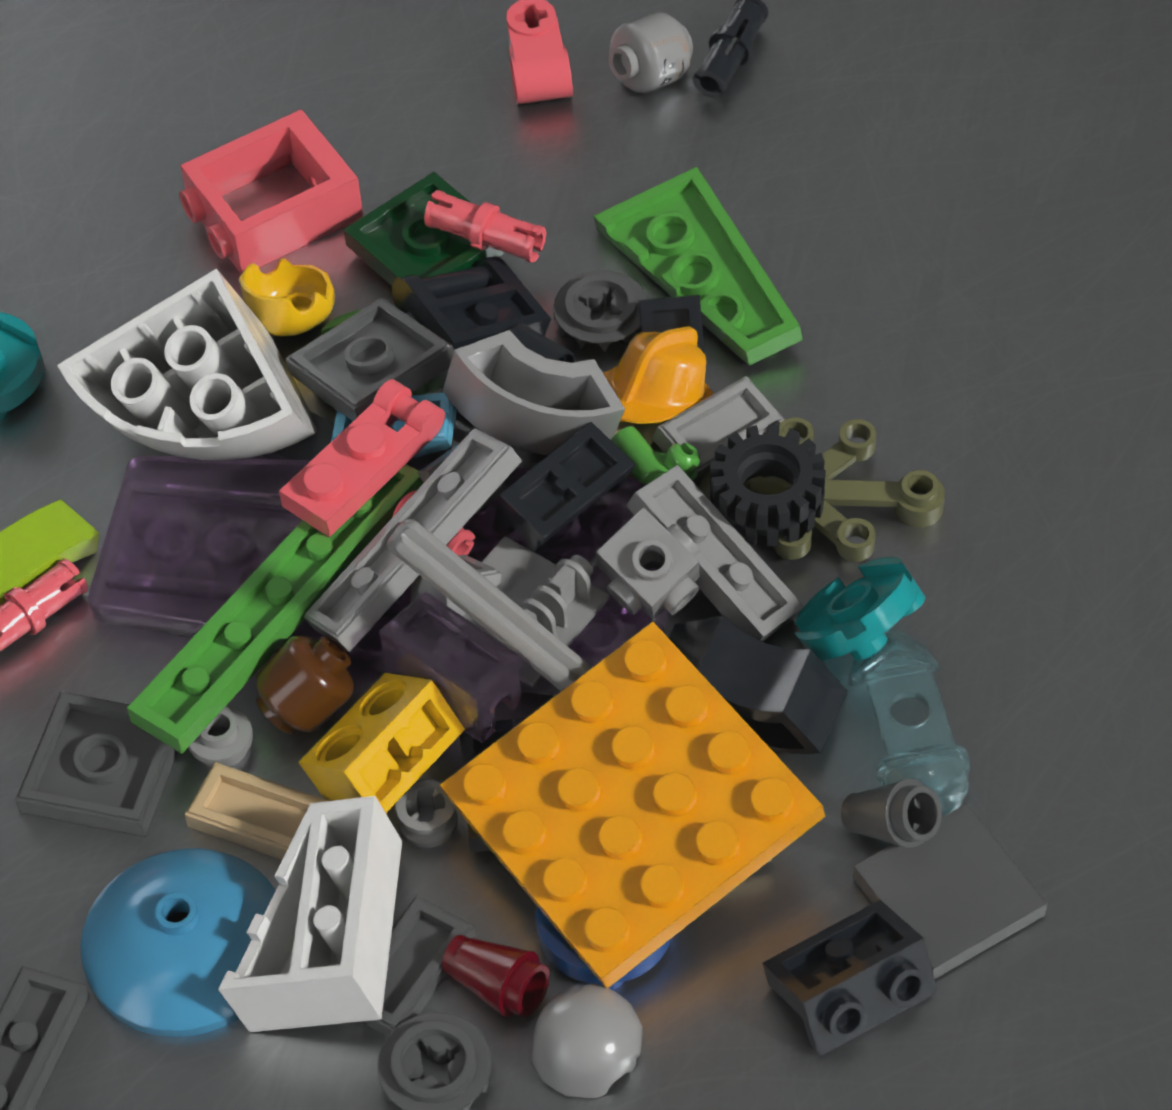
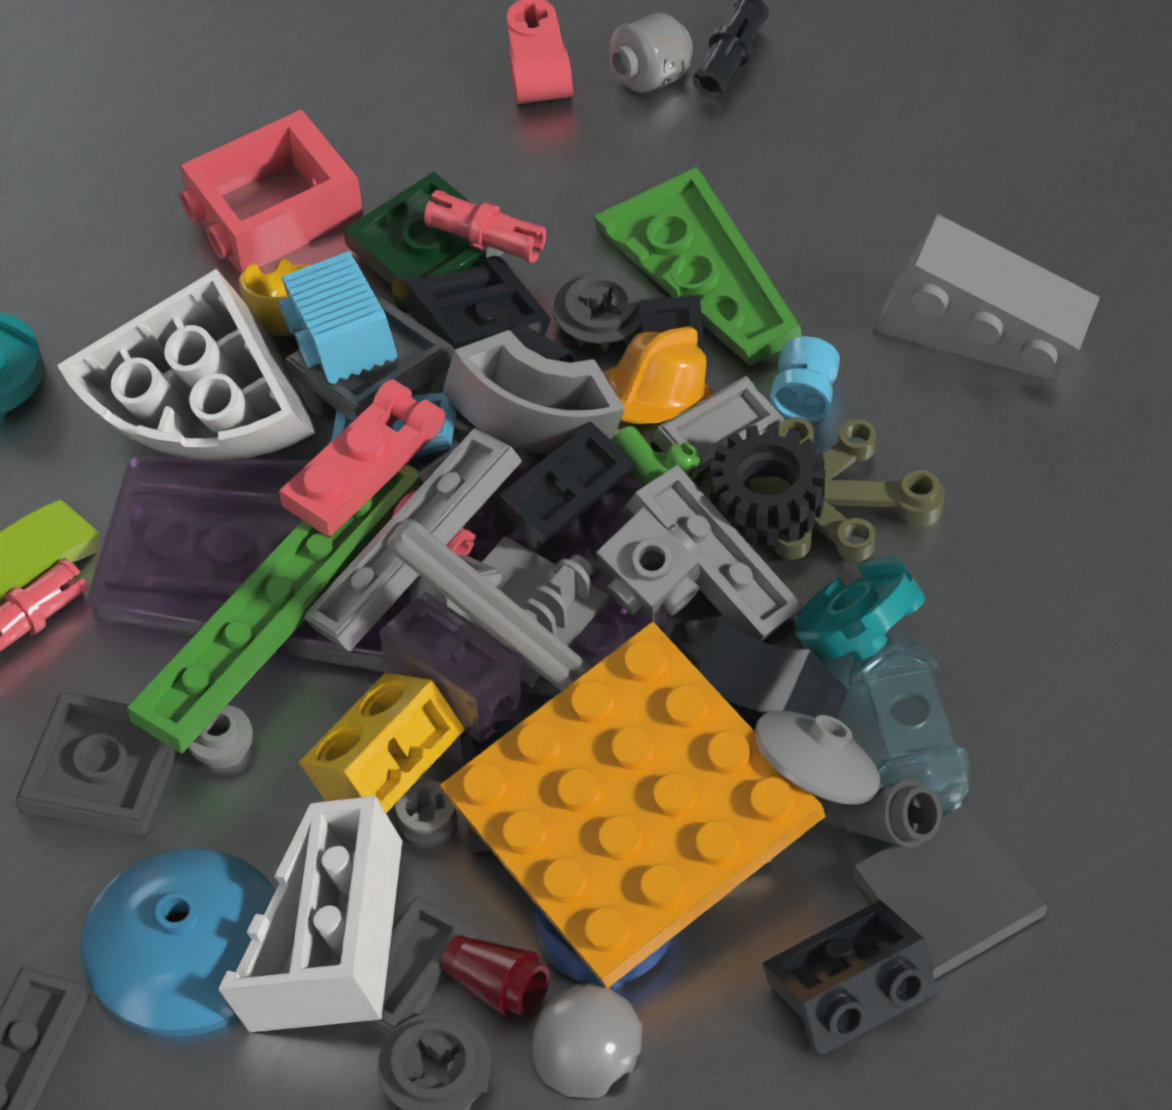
(248, 810): tan tile -> none
(304, 684): reddish brown head -> none
(336, 318): none -> medium azure brick
(805, 378): none -> medium azure wheel
(817, 756): none -> light grey dish
(986, 304): none -> light grey wedge

